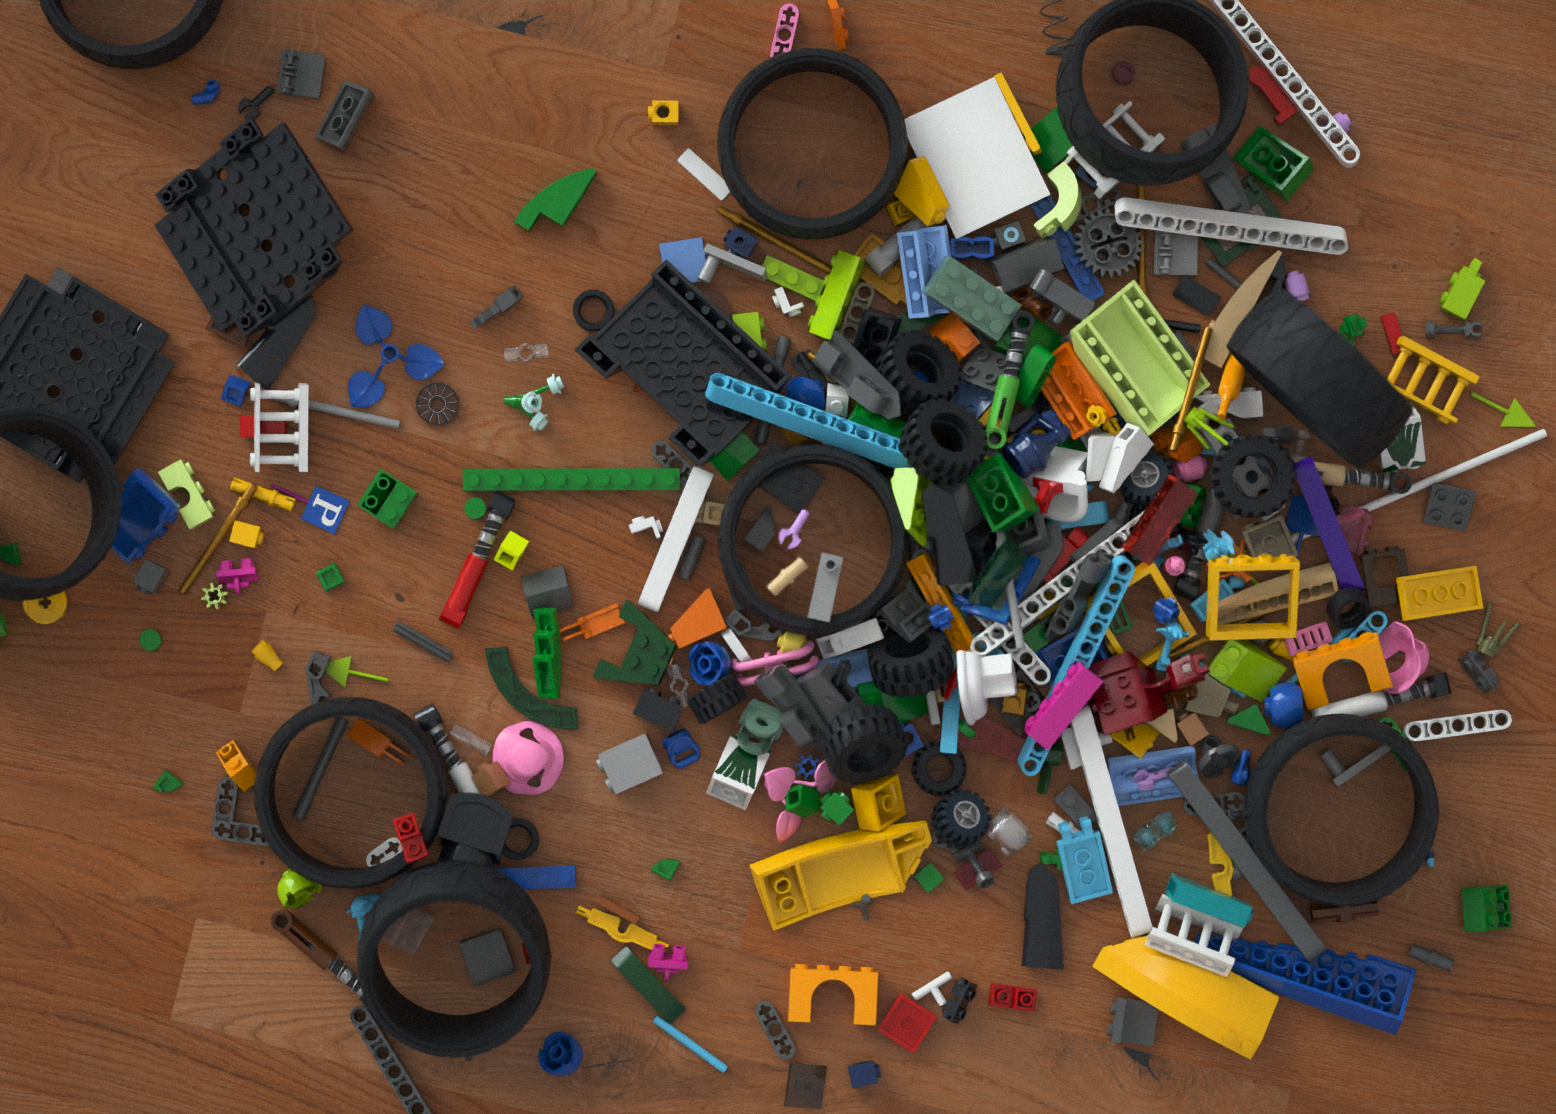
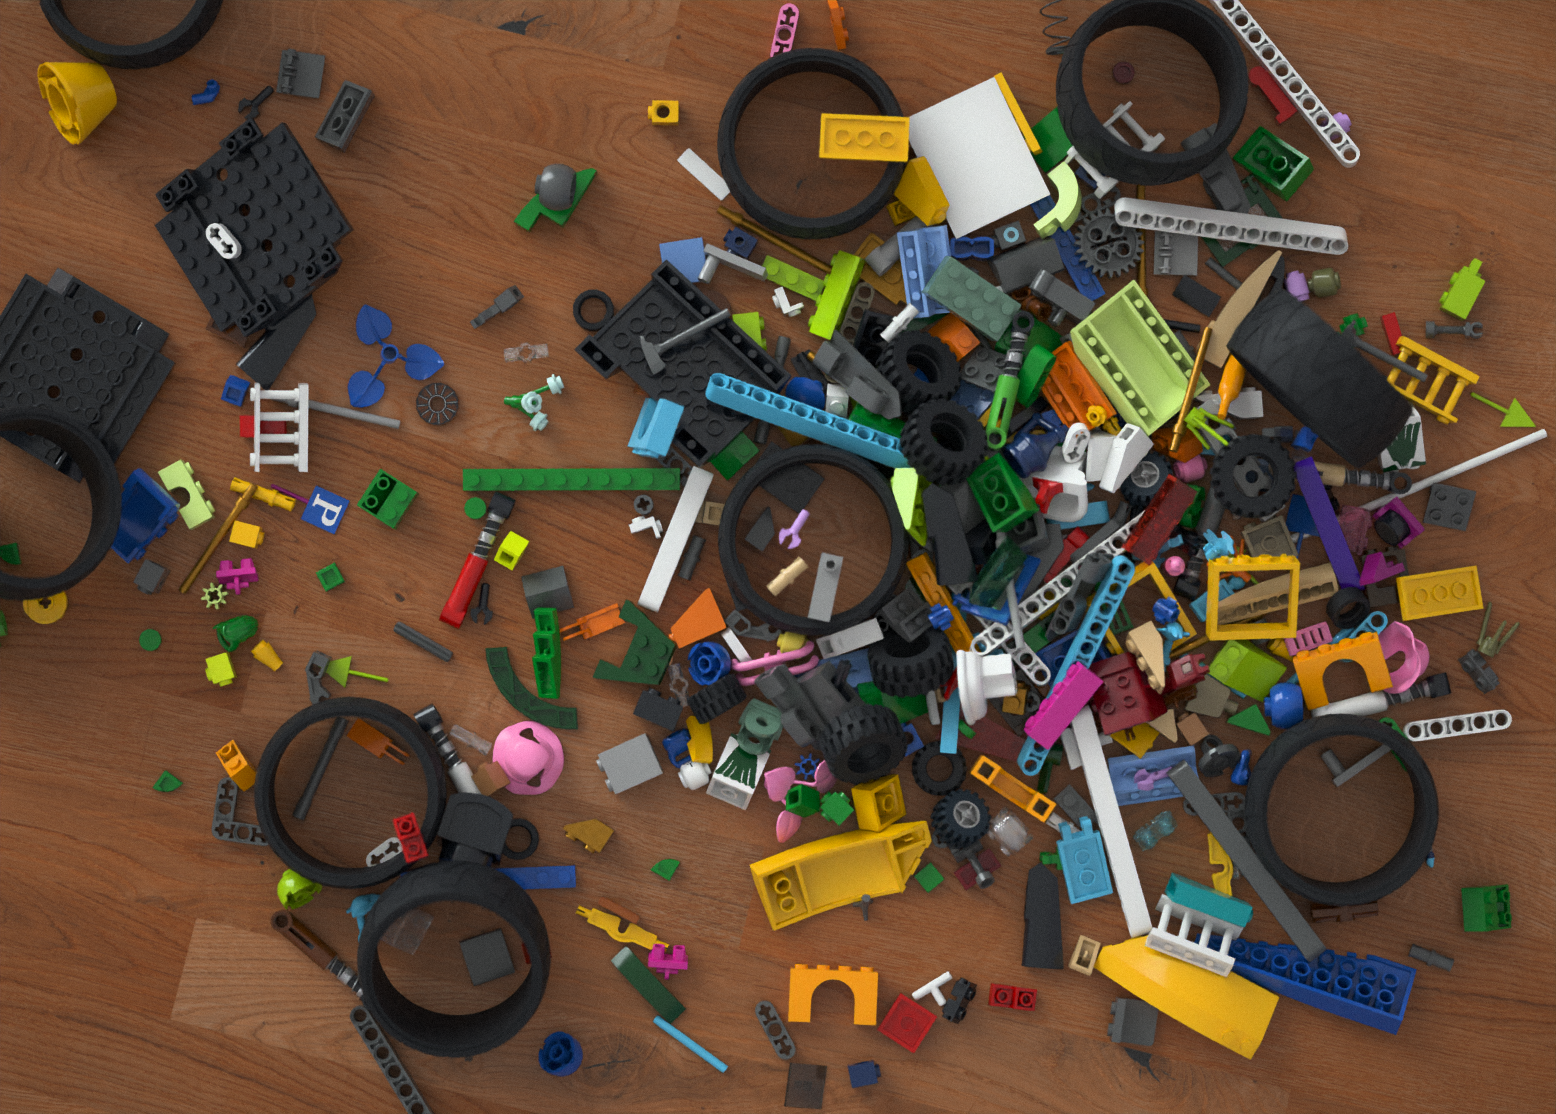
(78, 96): none -> yellow cone
(219, 244): none -> white beam
(220, 669): none -> neon yellow brick
(236, 631): none -> green piece
(483, 601): none -> black bar
(556, 187): none -> dark grey wheel
(591, 832): none -> pearl gold slope
(637, 502): none -> dark grey bush
(653, 352): none -> dark grey piece
(655, 428): none -> medium azure arch
(694, 774): none -> white head
(701, 741): none -> yellow slope
(864, 137): none -> yellow plate
(899, 323): none -> white pin
(1012, 788): none -> light orange arch
(1078, 443): none -> white beam
(1084, 955): none -> tan slope
(1148, 649): none -> tan slope
(1304, 439): none -> blue slope
(1324, 282): none -> olive head
(1350, 335): none -> dark grey piece
(1377, 569): none -> magenta slope
(1396, 523): none -> piece

